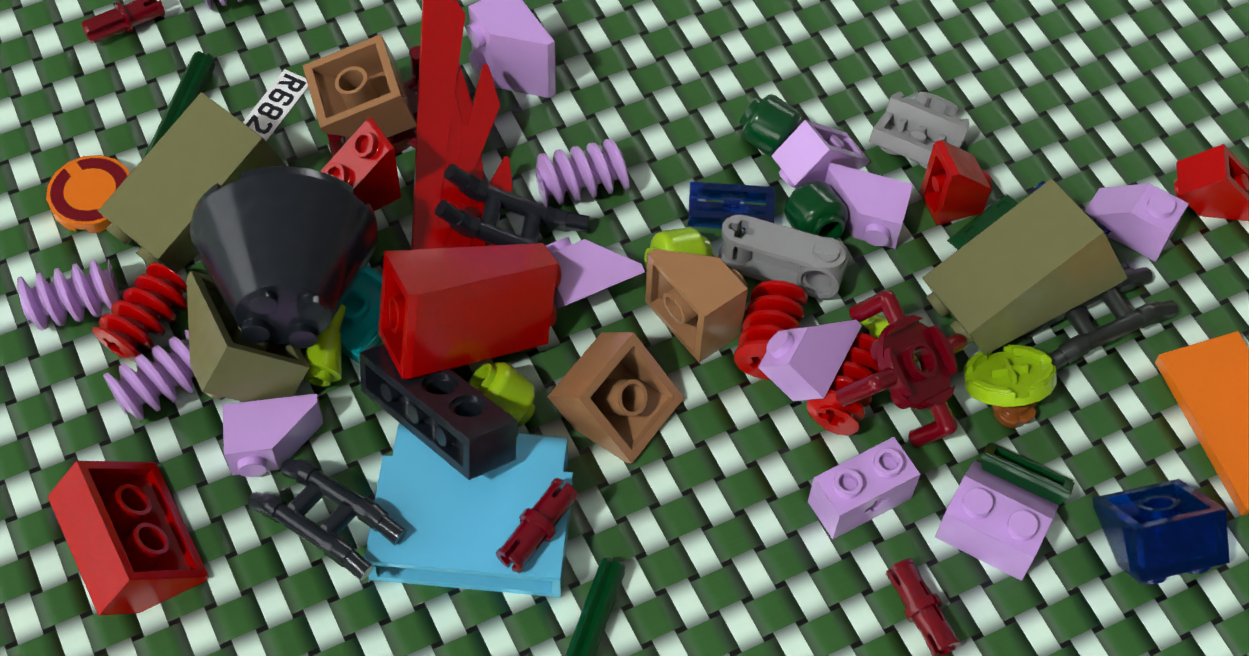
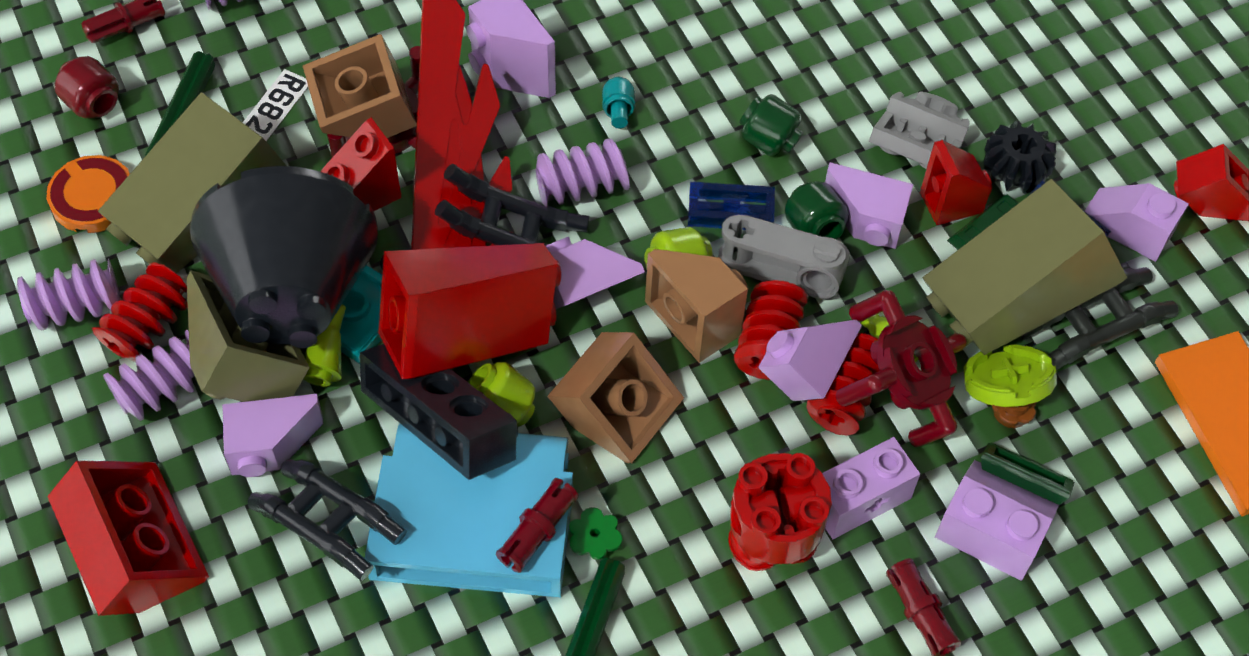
(87, 87): none -> dark red head
(592, 523): none -> green plant
(618, 100): none -> teal cylinder
(778, 511): none -> red piece
(811, 149): lavender slope -> none
(1019, 156): none -> black gear
(1163, 530): clear blue slope -> none

